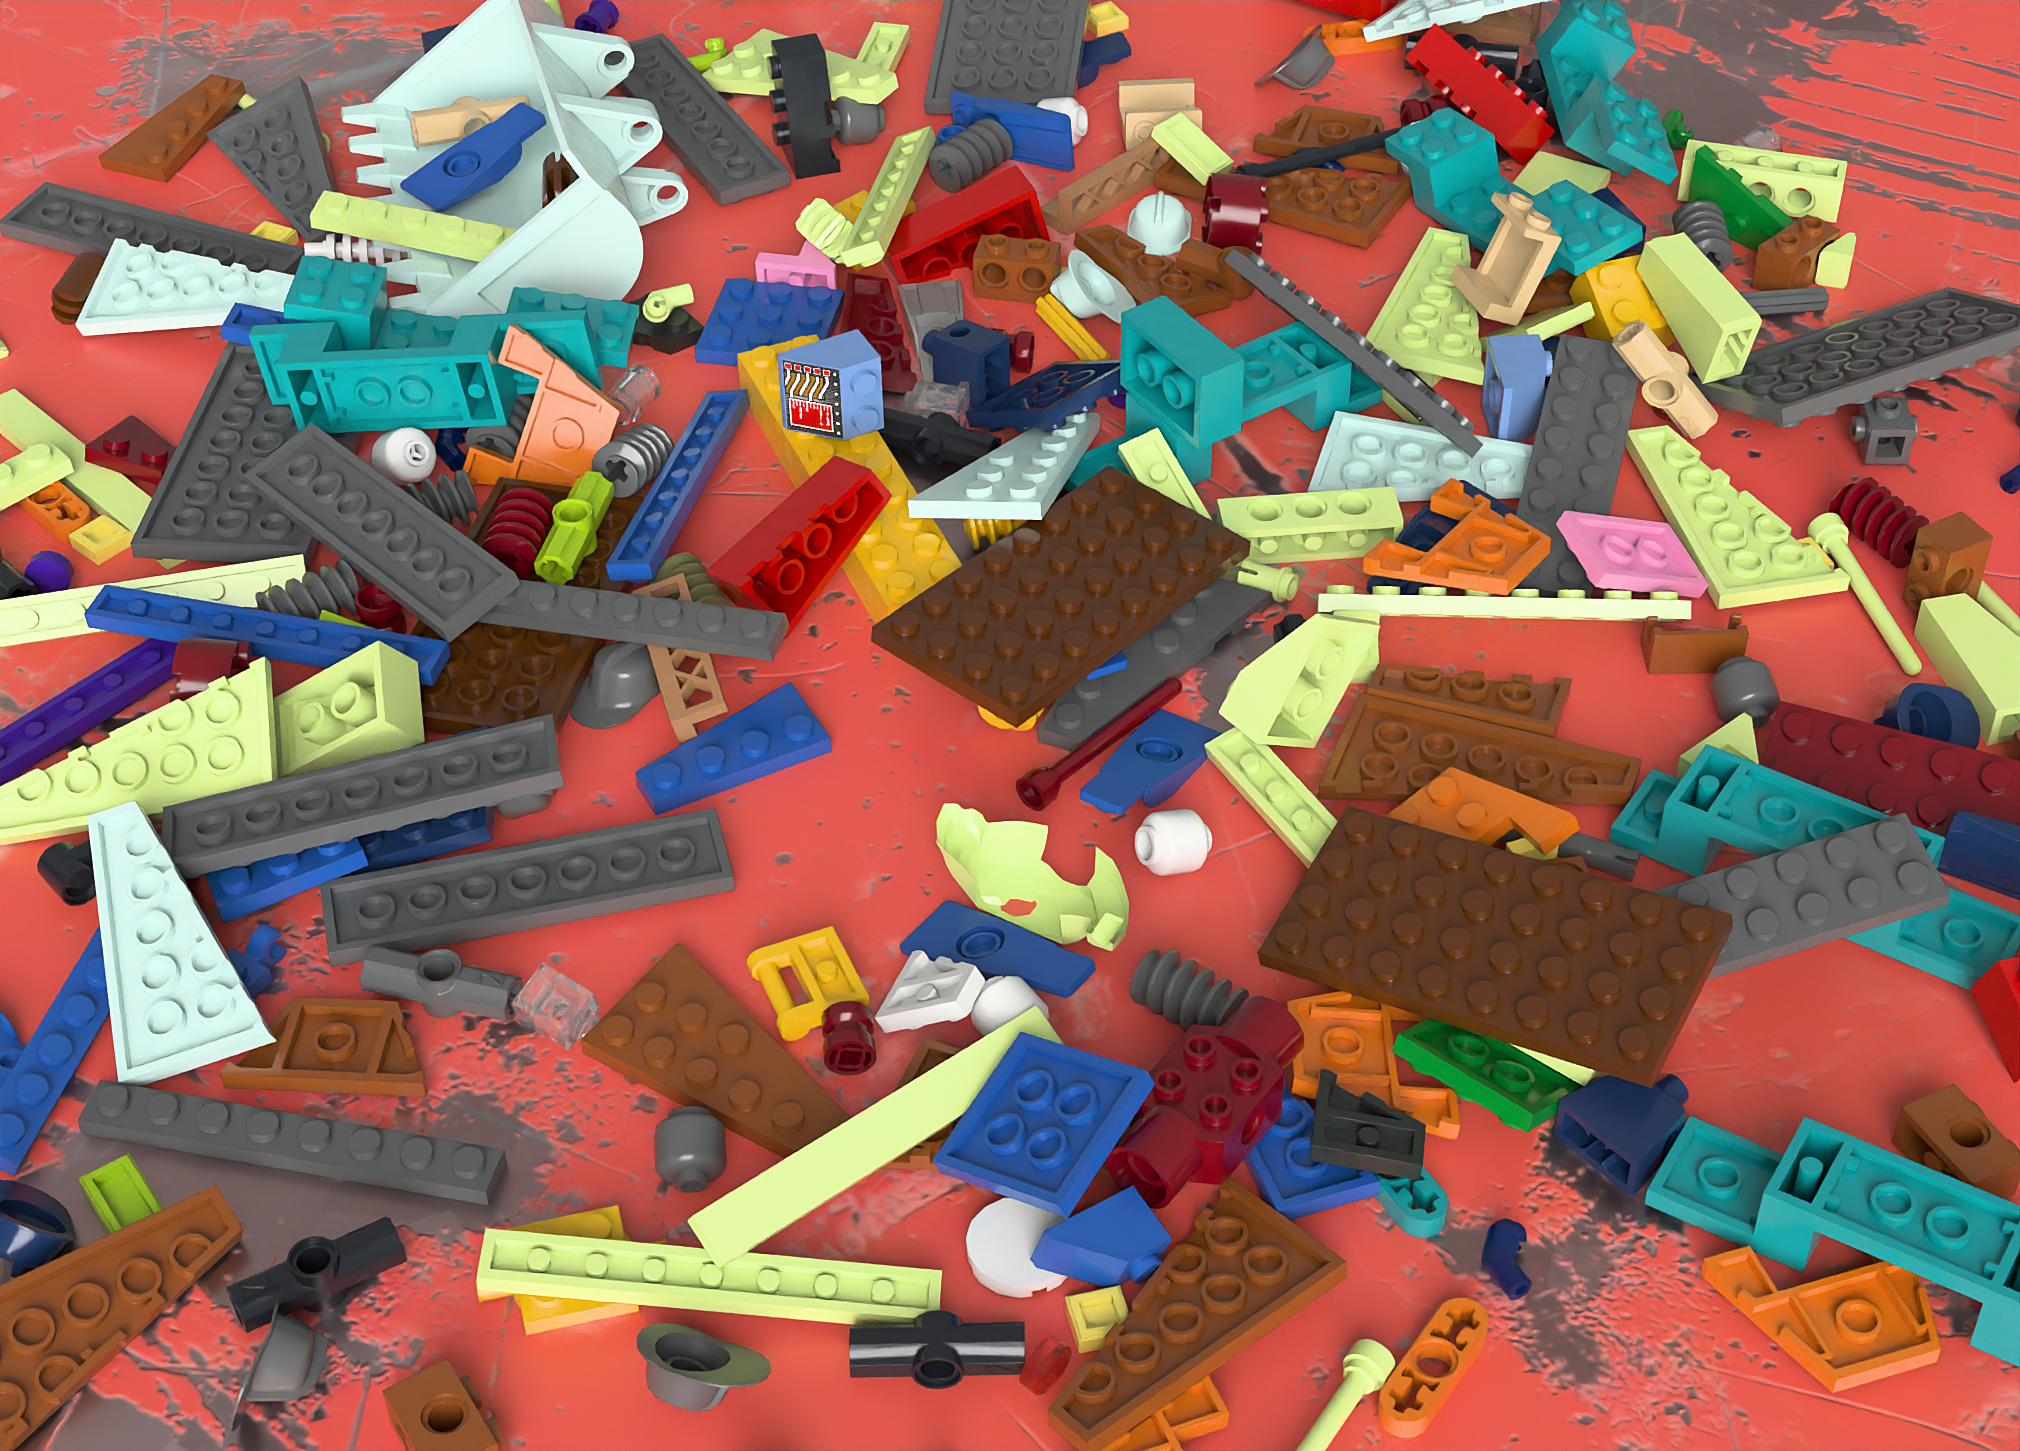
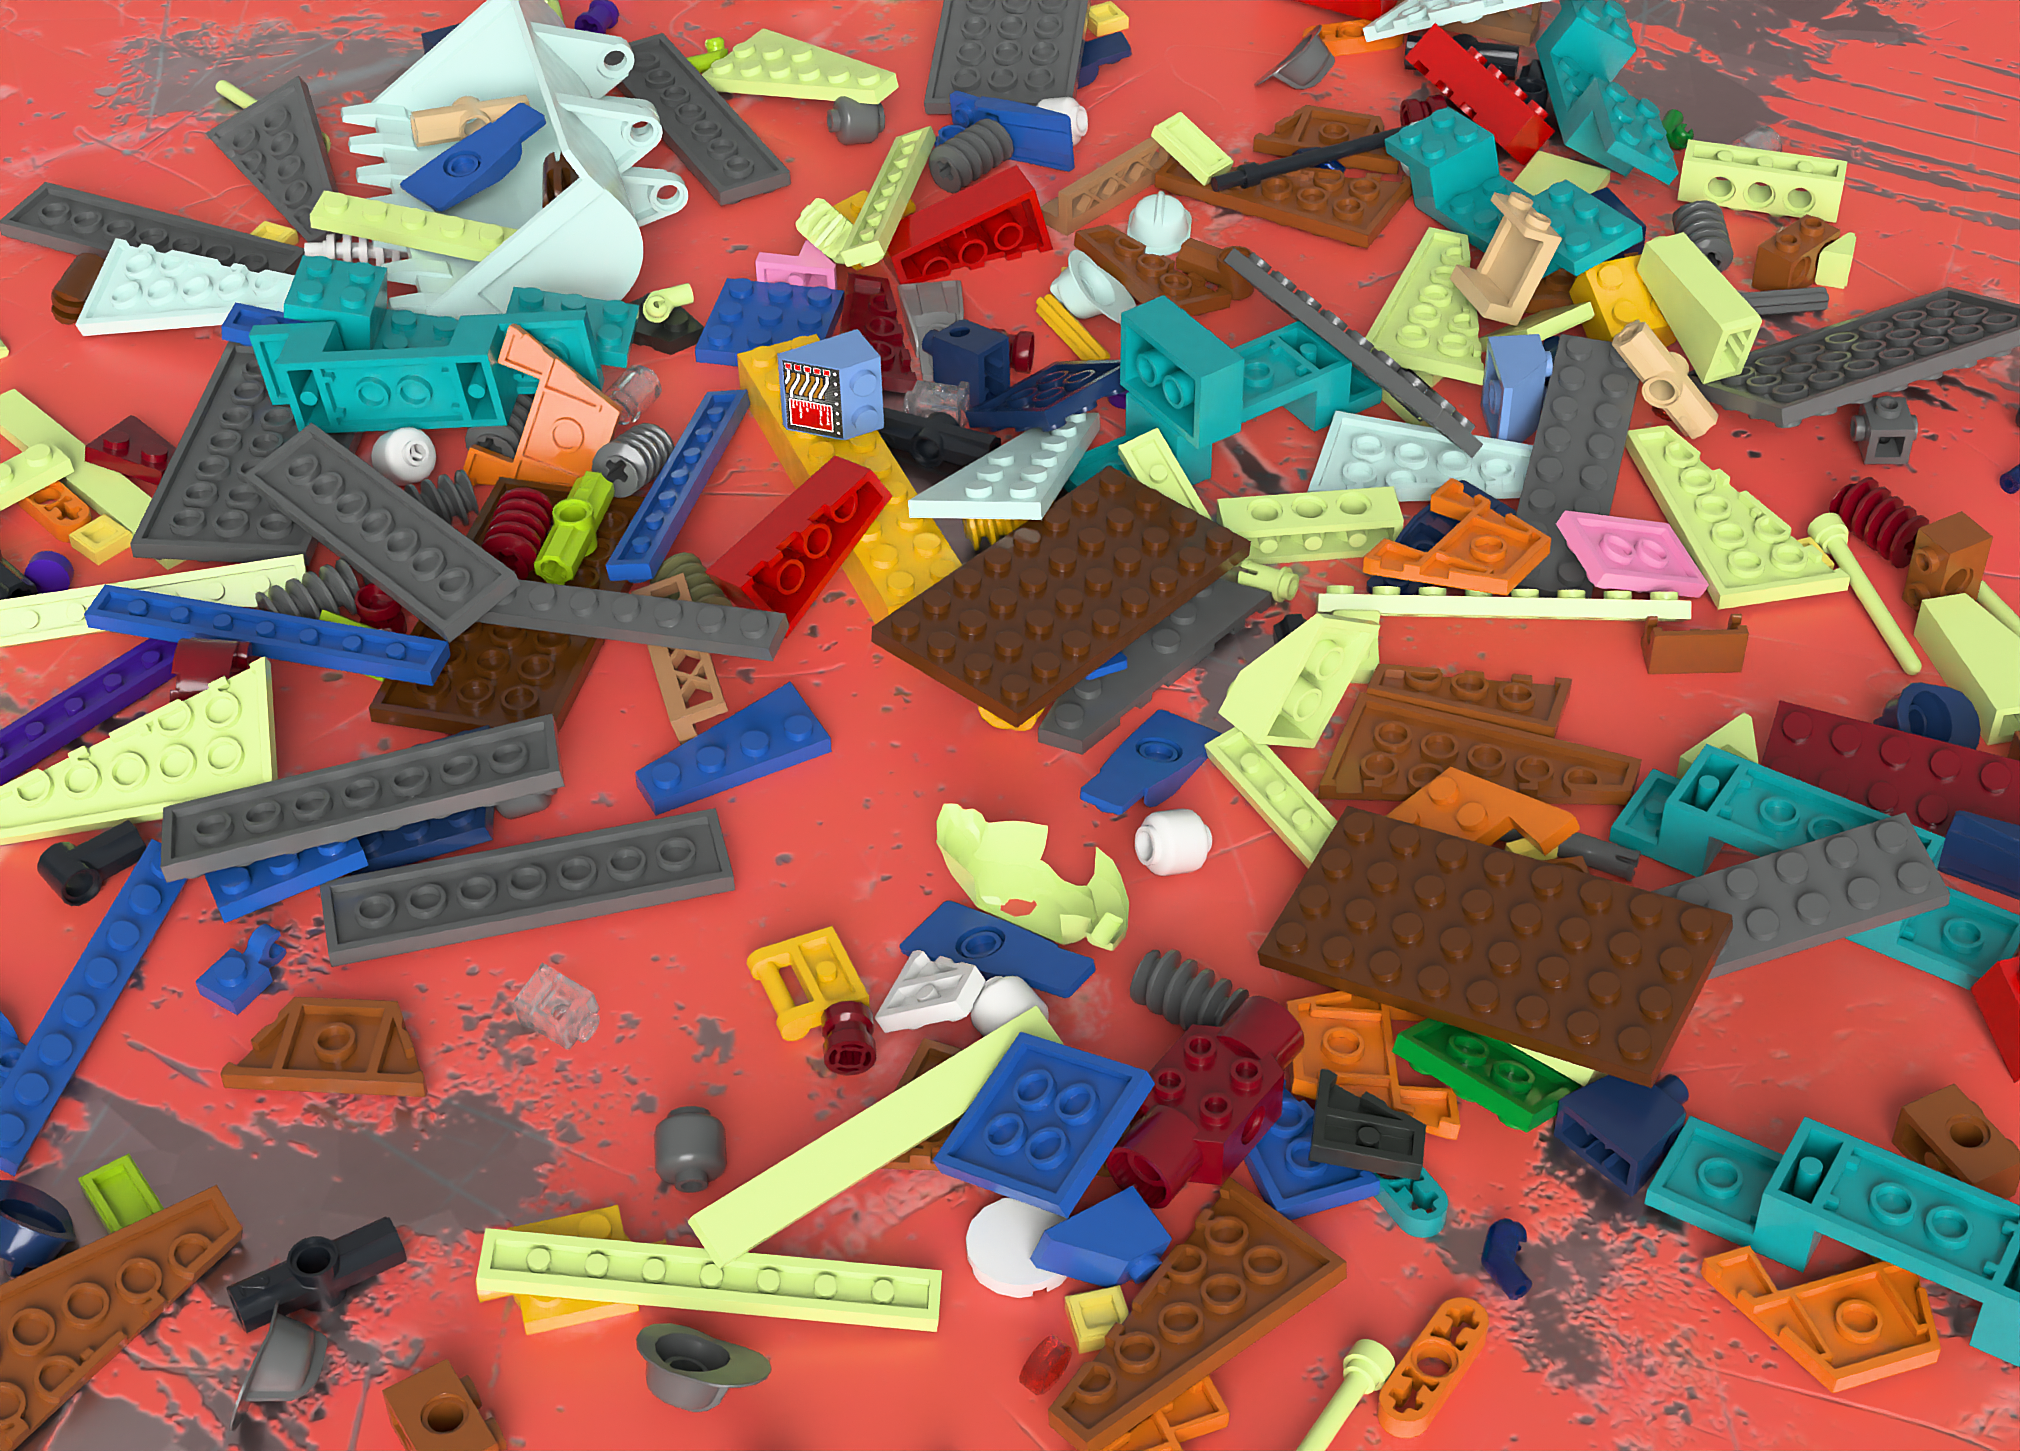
(165, 970): light aqua wing -> none
(174, 133): dark orange wing -> none
(294, 1142): dark grey plate -> none
(349, 712): yellowish green slope -> none
(440, 983): dark grey piece -> none
(447, 447): clear blue arm -> none
(617, 687): dark grey piece -> none
(705, 1051): dark orange wing -> none
(801, 105): black wedge -> none
(885, 45): yellowish green plate -> none
(937, 1349): black piece -> none
(1016, 272): dark orange brick -> none
(1041, 786): dark red piece -> none
(1152, 101): tan panel -> none
(1234, 211): dark red brick -> none
(1745, 687): dark grey head -> none
(1747, 216): green wing -> none

